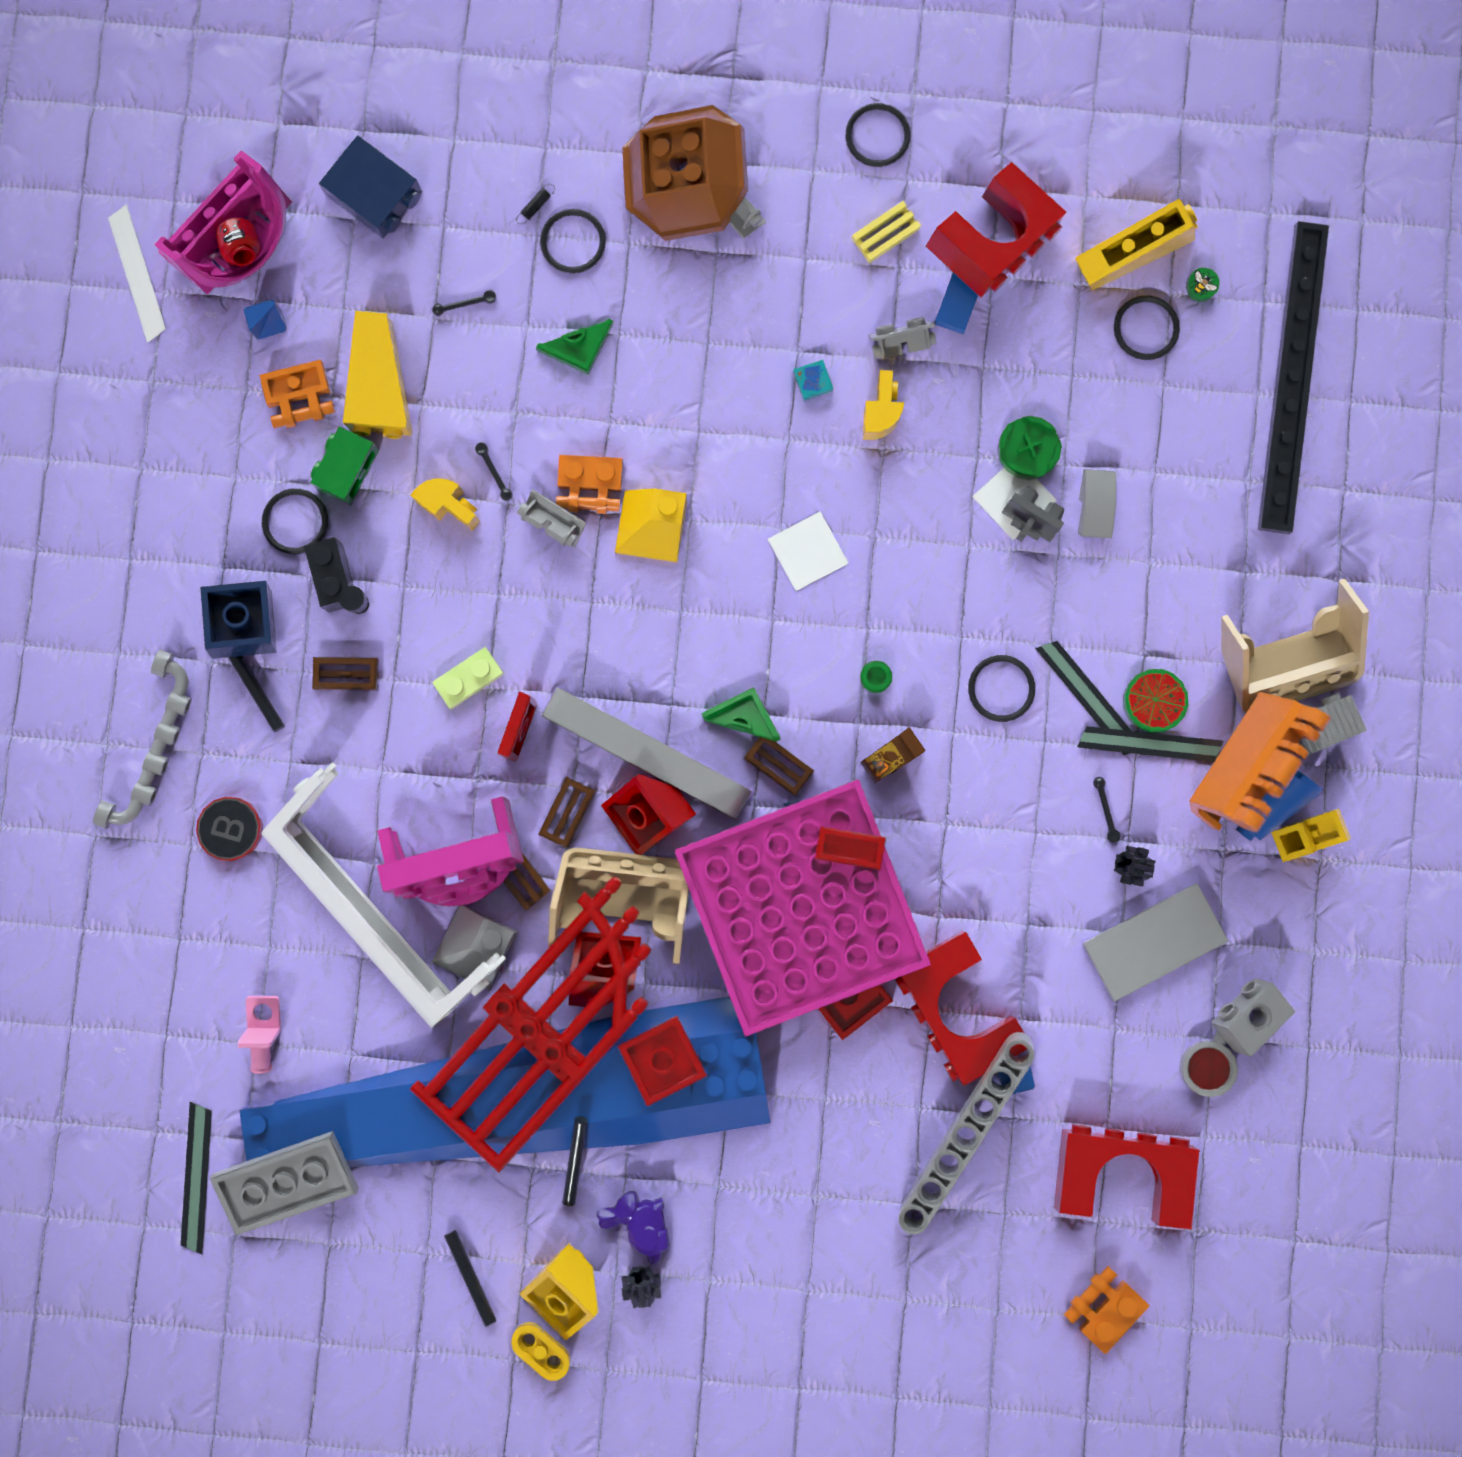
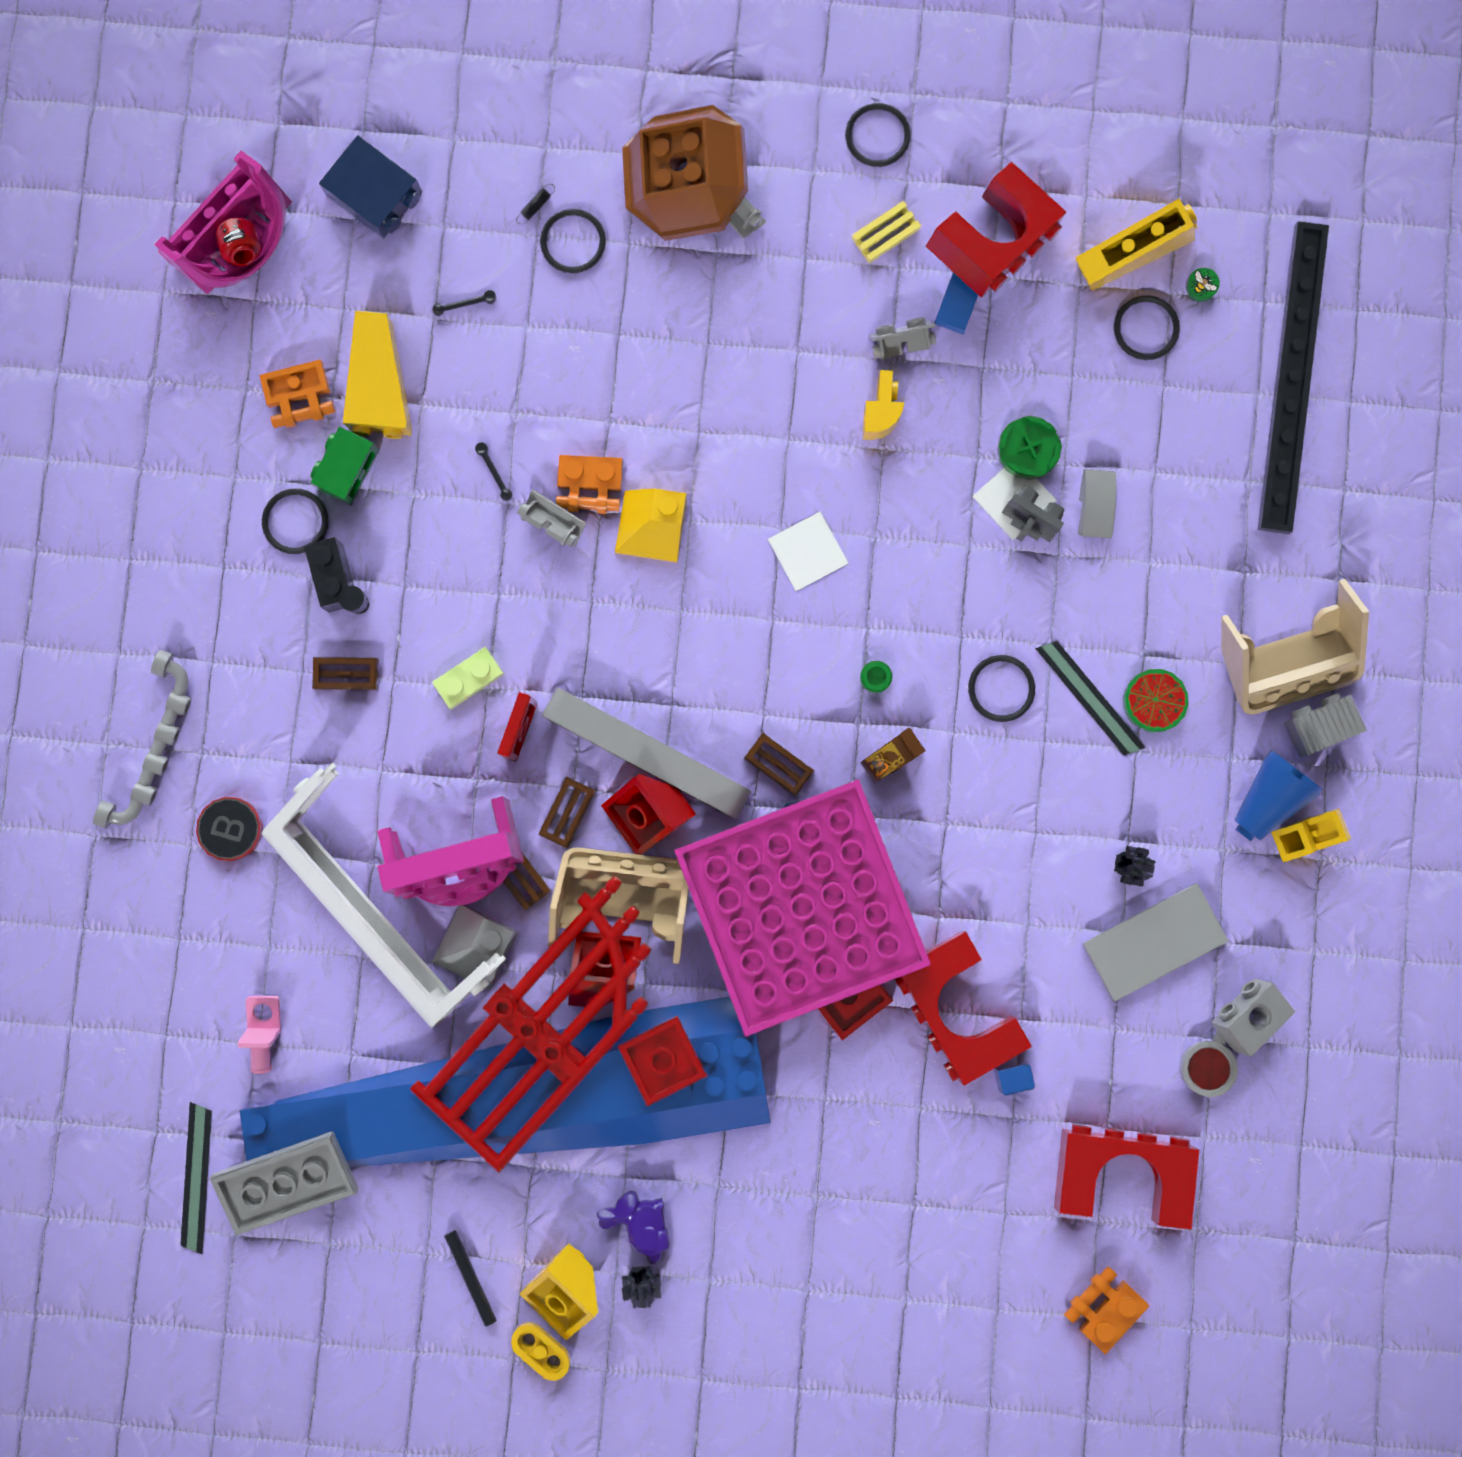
(136, 273): white sticker -> none
(238, 619): dark blue brick -> none
(257, 693): black bar -> none
(265, 319): blue slope -> none
(442, 496): yellow brick -> none
(574, 1161): black bar -> none
(579, 347): green tile -> none
(745, 715): green tile -> none
(813, 380): teal tile -> none
(850, 848): red tile -> none
(962, 1148): light grey beam -> none
(1112, 835): black hinge -> none
(1150, 744): sticker -> none
(1257, 762): orange hinge -> none

